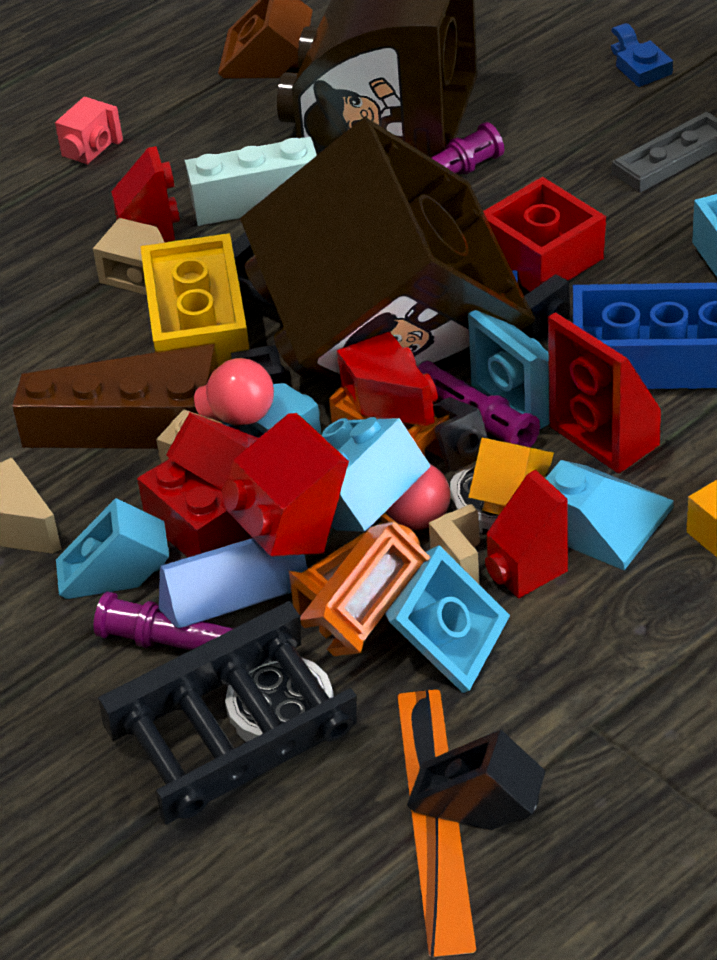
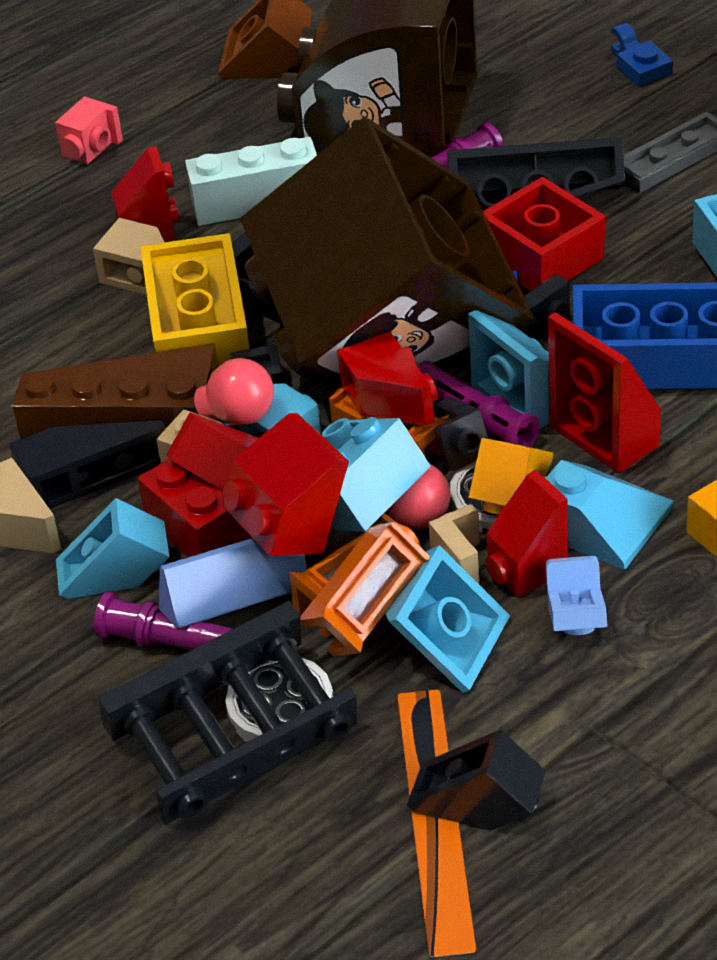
(85, 458): none -> black slope
(572, 165): none -> black wedge
(575, 595): none -> light blue bracket

